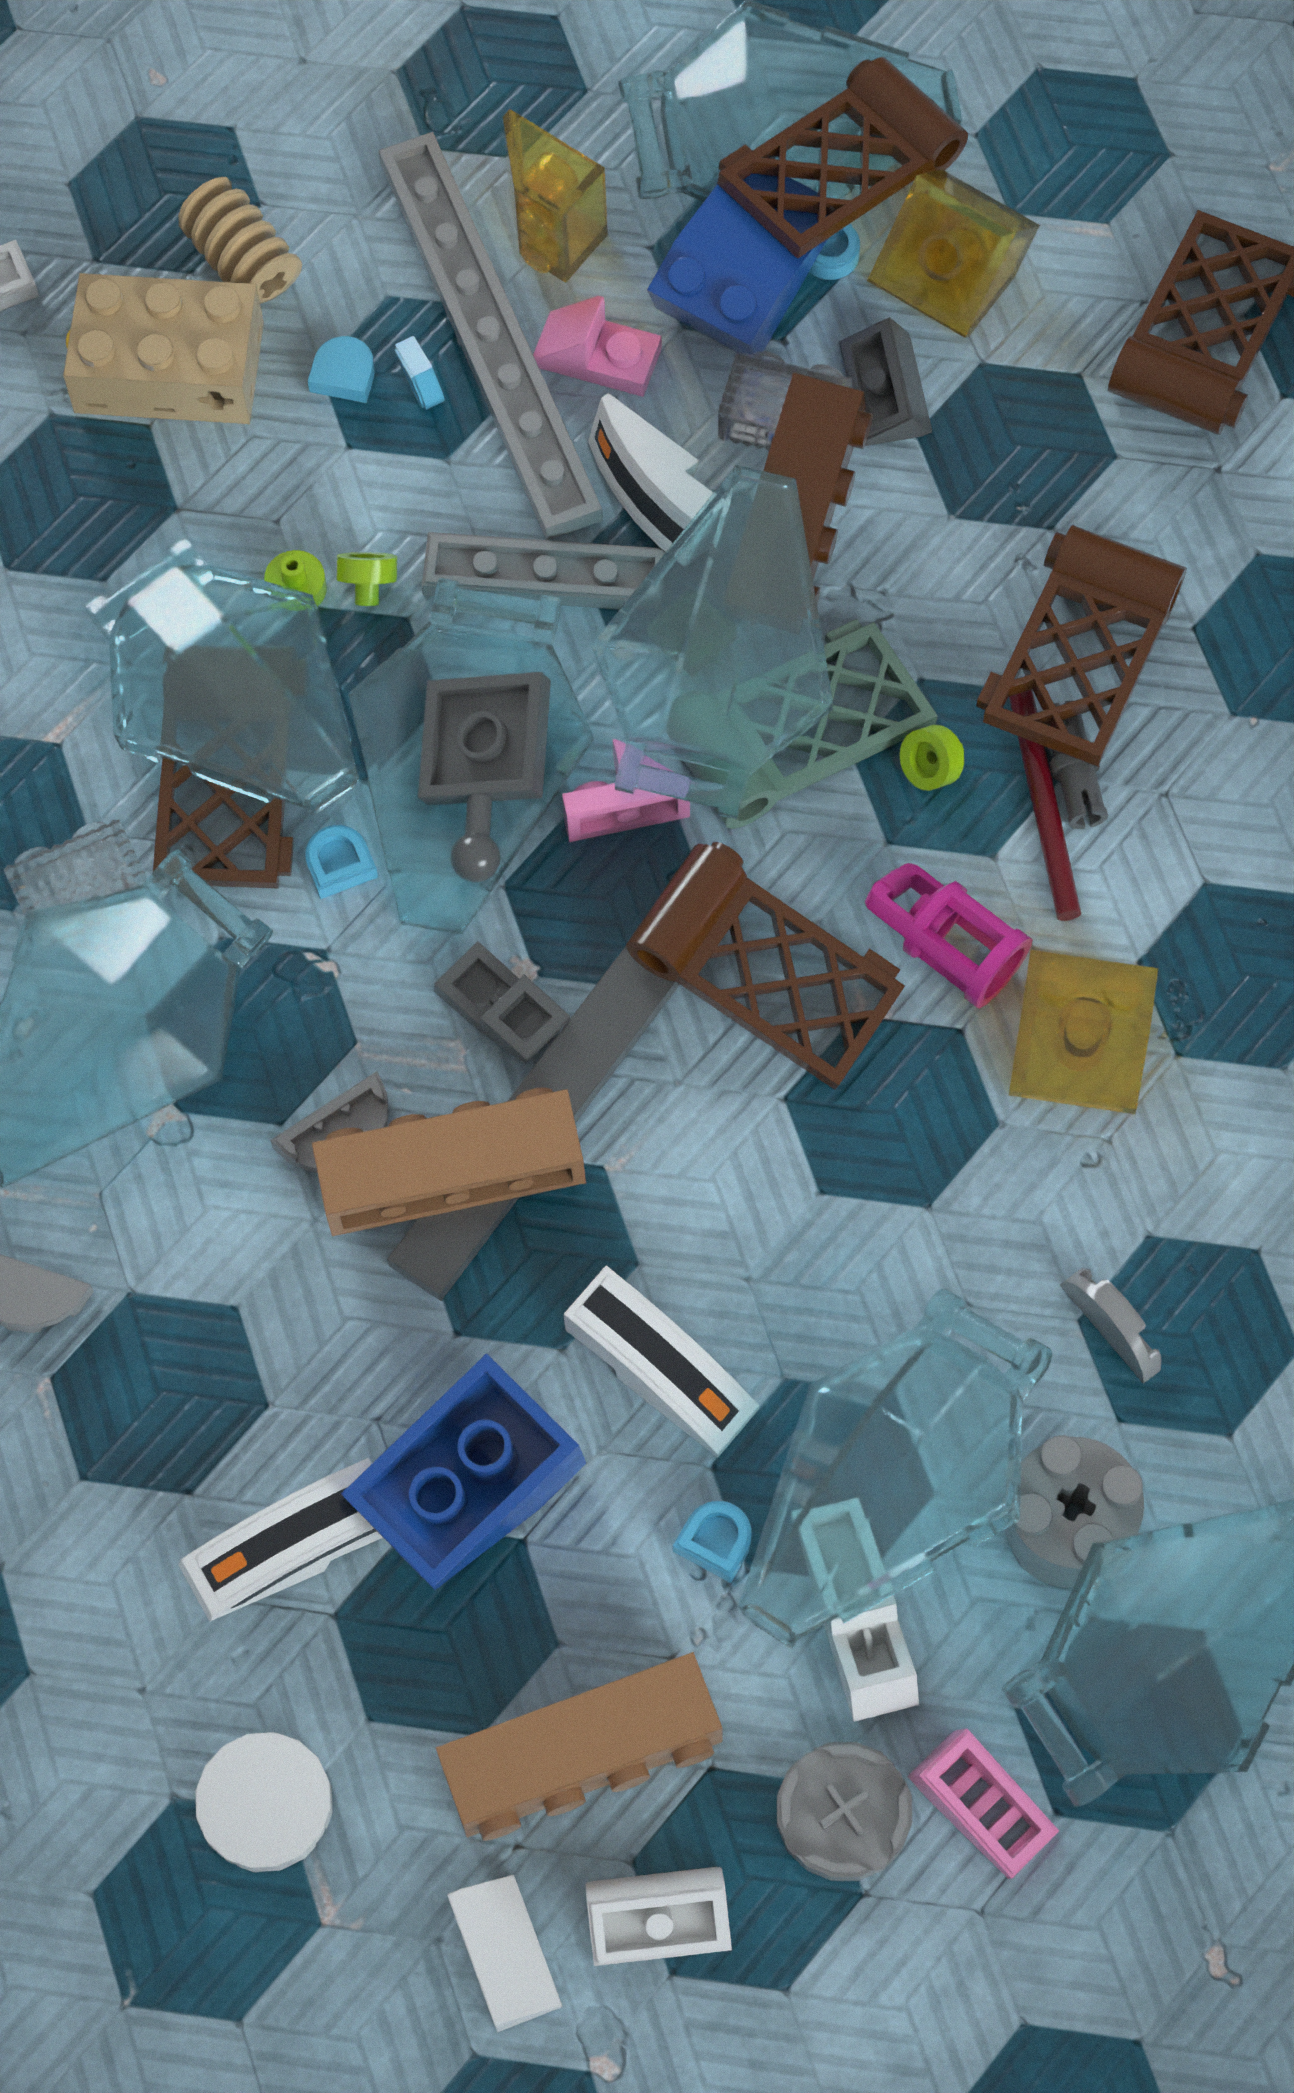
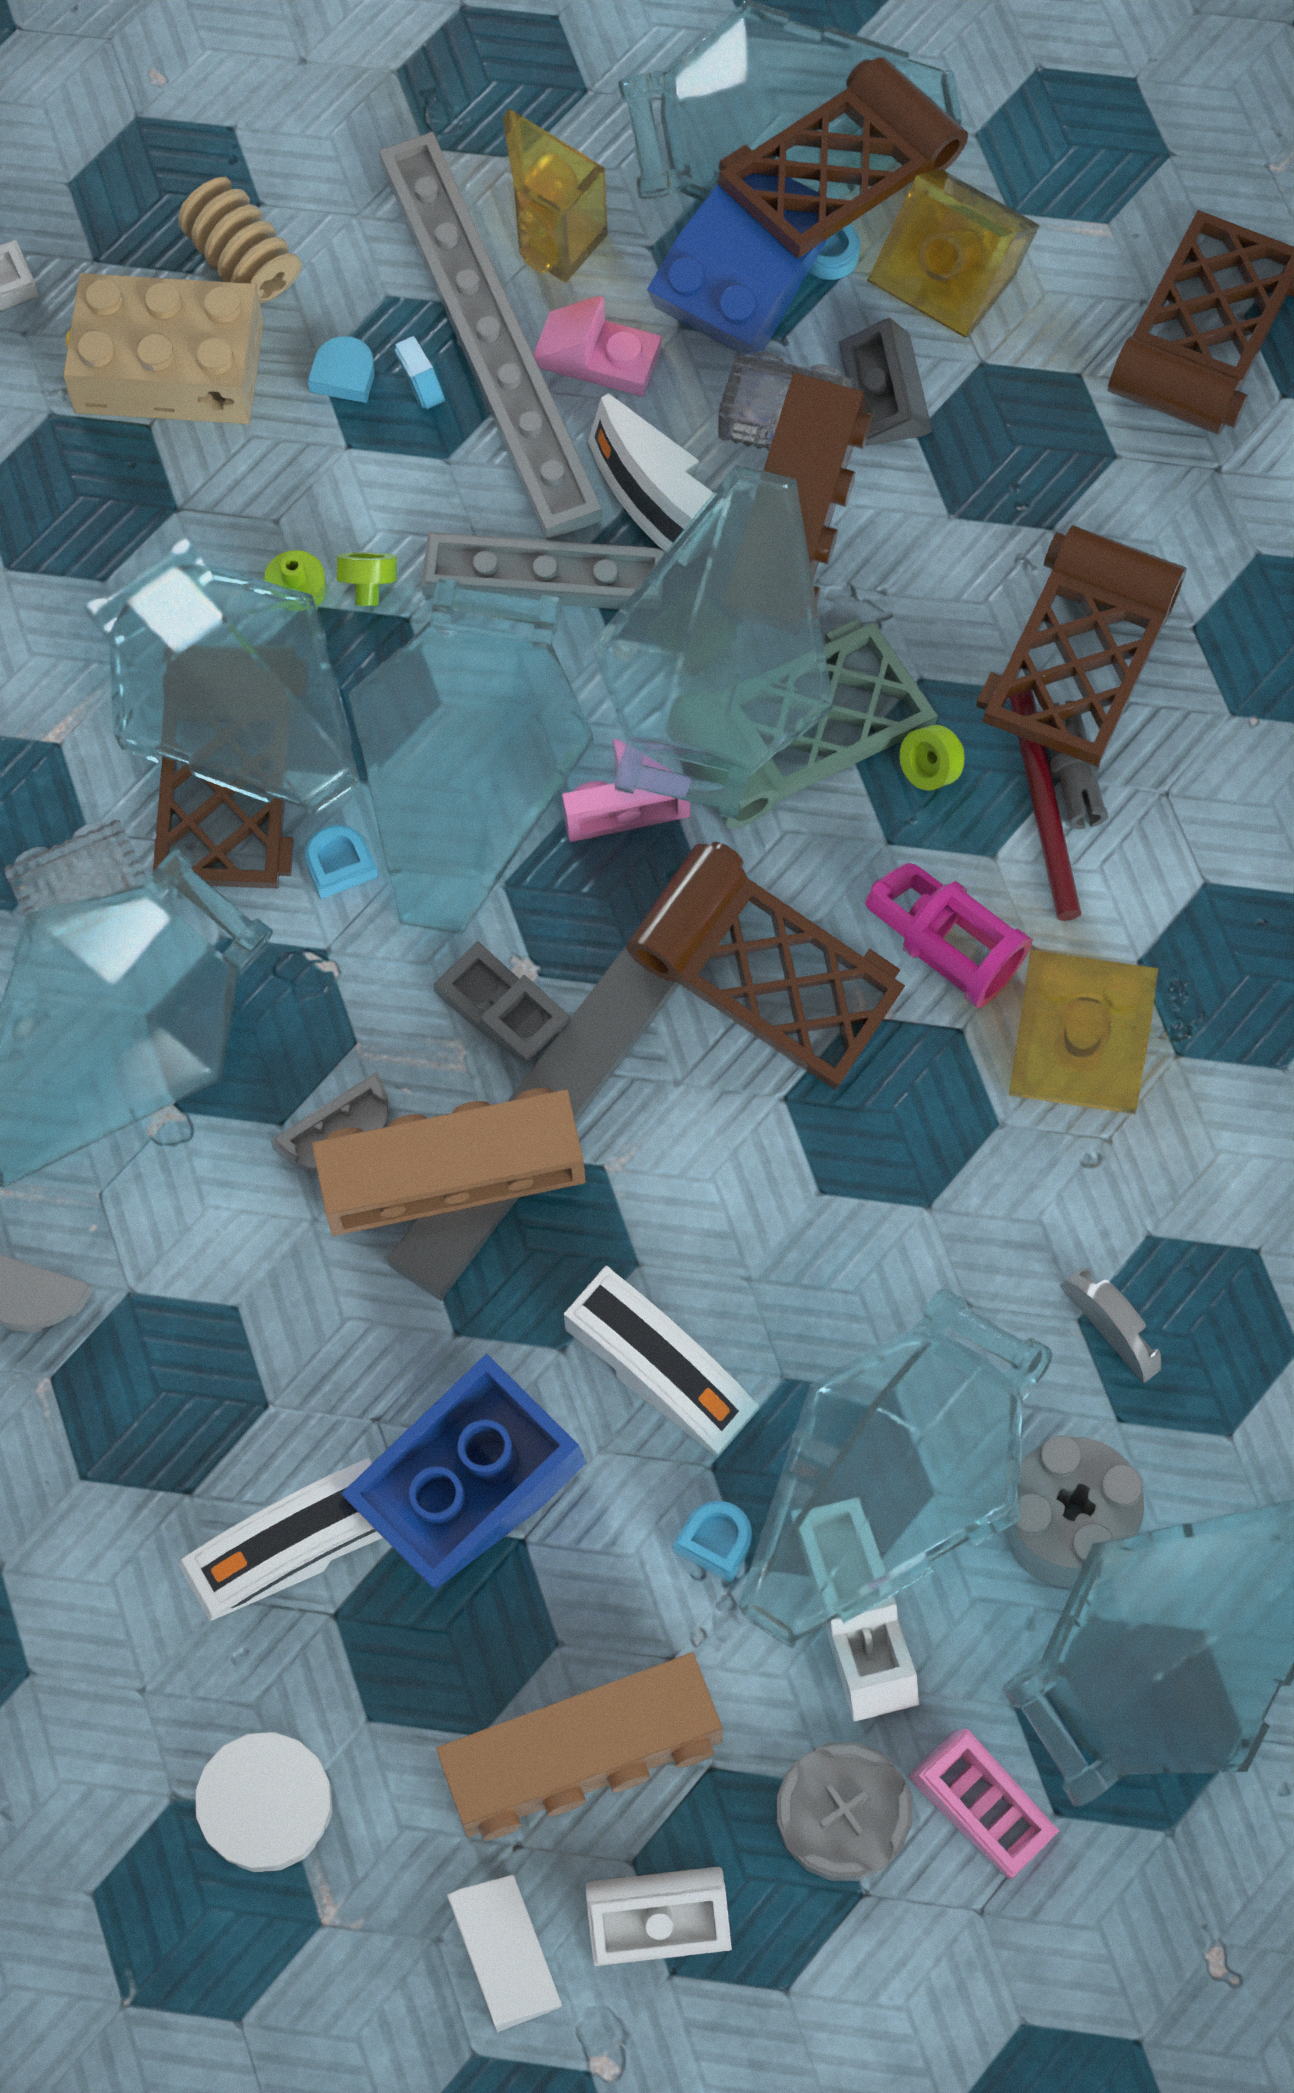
(481, 747): dark grey plate -> none

